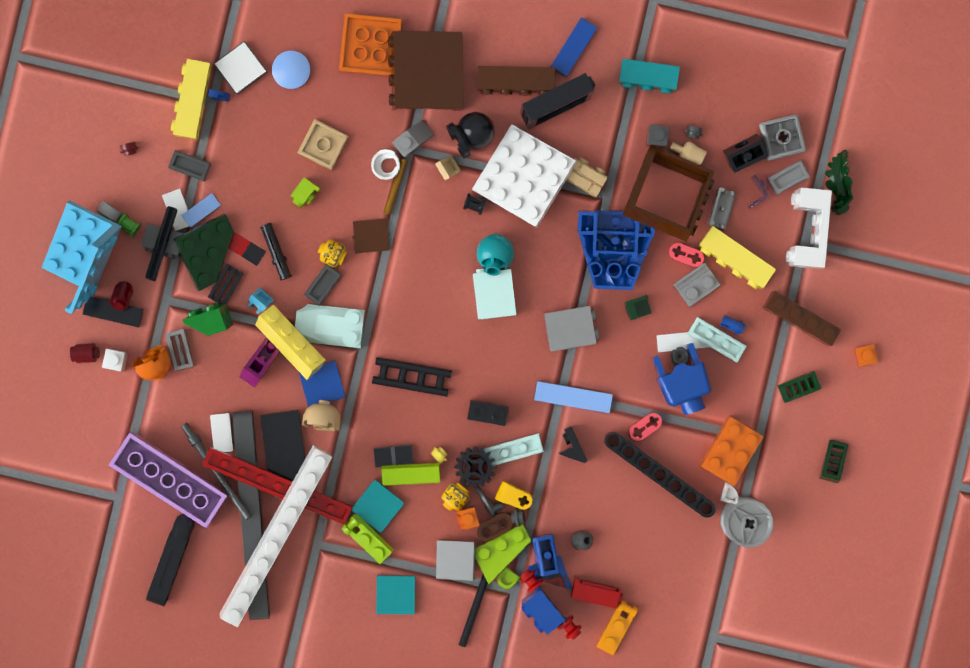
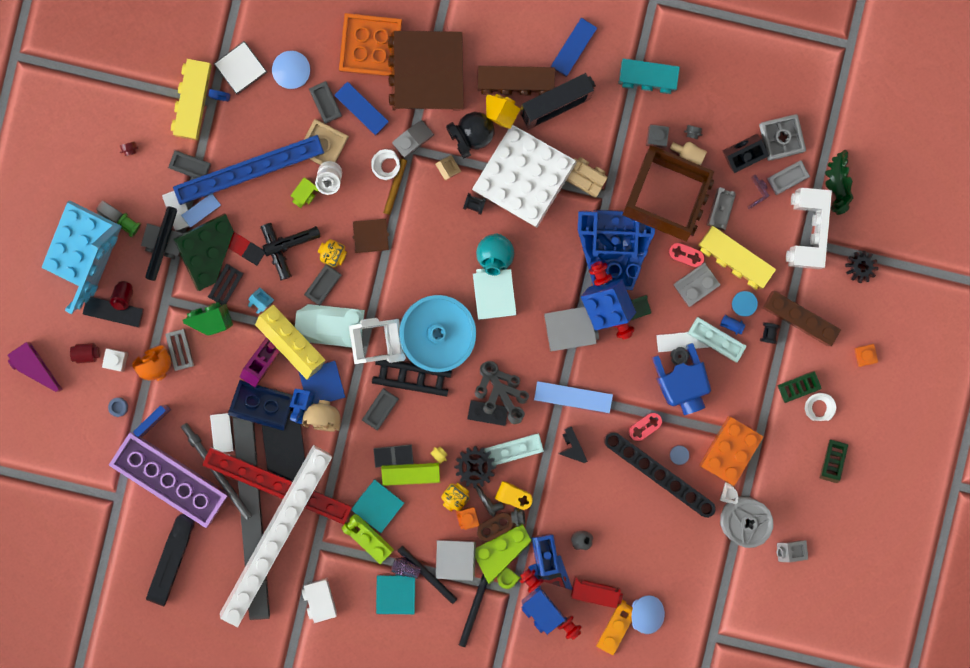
(29, 363): none -> magenta slope
(118, 407): none -> sand blue tile
(151, 421): none -> blue tile
(248, 170): none -> blue tile
(261, 405): none -> dark blue tile
(283, 244): none -> black pin
(300, 402): none -> blue plate
(319, 600): none -> white brick
(325, 102): none -> dark grey tile
(328, 177): none -> white wheel
(361, 108): none -> blue tile
(380, 409): none -> dark grey tile
(391, 330): none -> white piece
(402, 567): none -> clear purple cone
(428, 575): none -> black bar
(437, 333): none -> medium azure dish
(501, 110): none -> yellow slope
(501, 390): none -> dark grey plant
(608, 302): none -> blue brick
(647, 614): none -> light blue dish
(679, 455): none -> sand blue tile
(744, 303): none -> dark azure piece
(770, 333): none -> black bush
(792, 551): none -> light grey bracket
(830, 403): none -> white piece
(865, 262): none -> black gear

